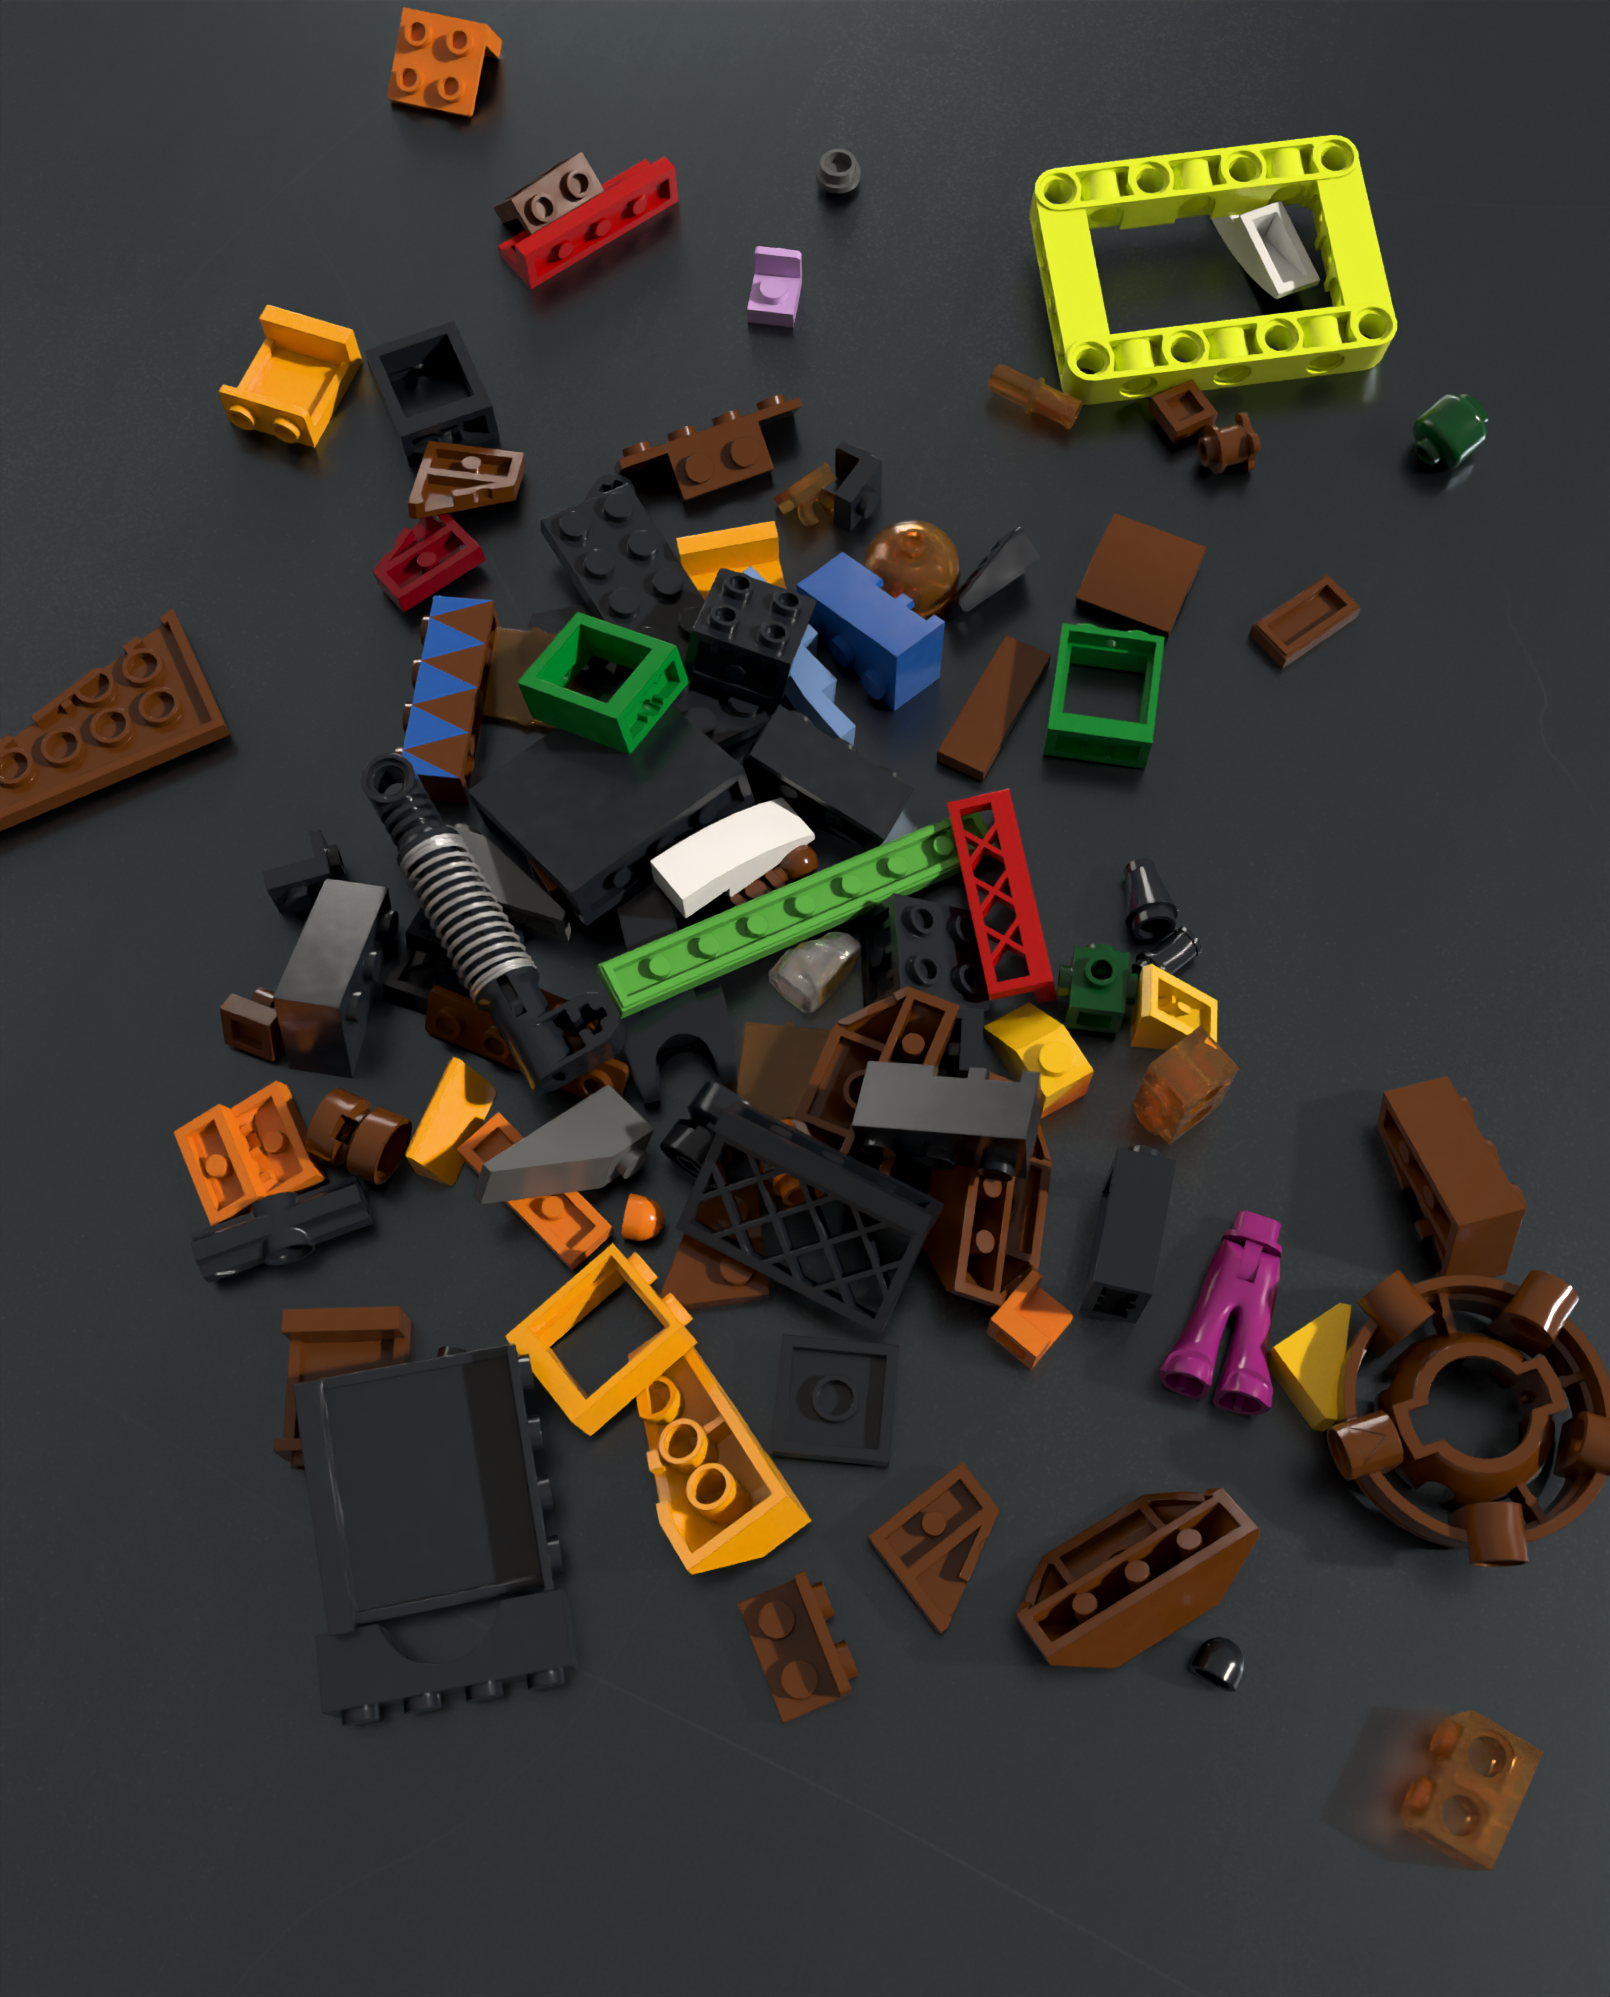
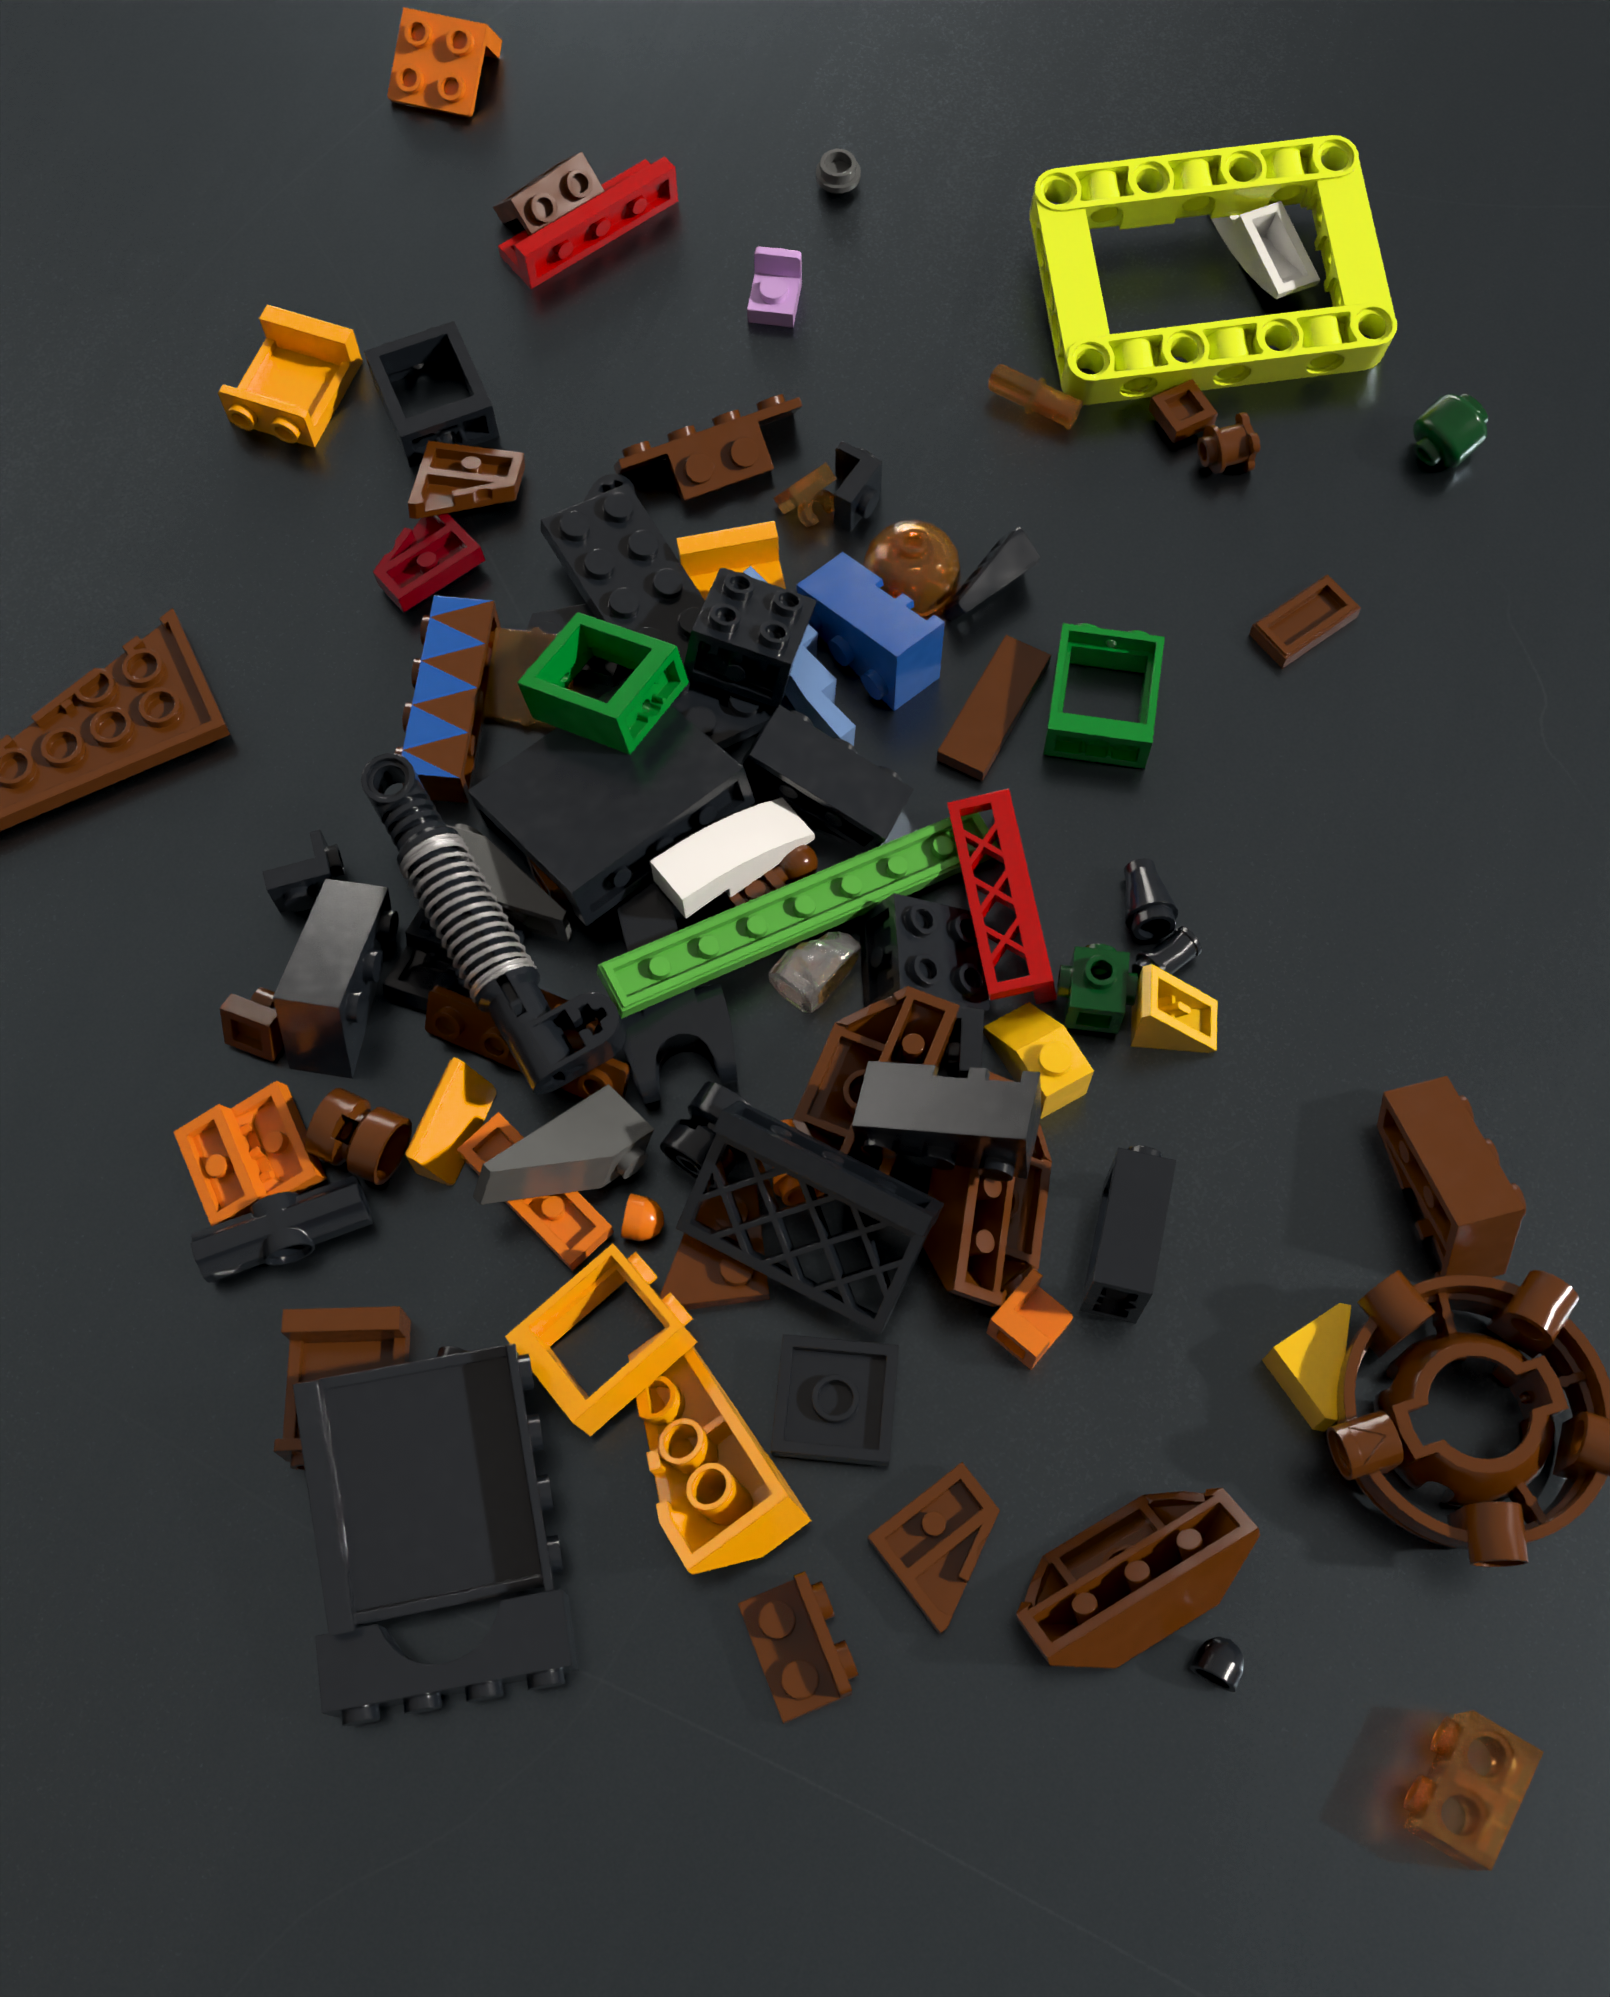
(778, 1065): clear orange piece -> none
(1140, 574): reddish brown slope -> none
(1184, 1086): clear orange brick -> none
(1240, 1284): magenta piece -> none

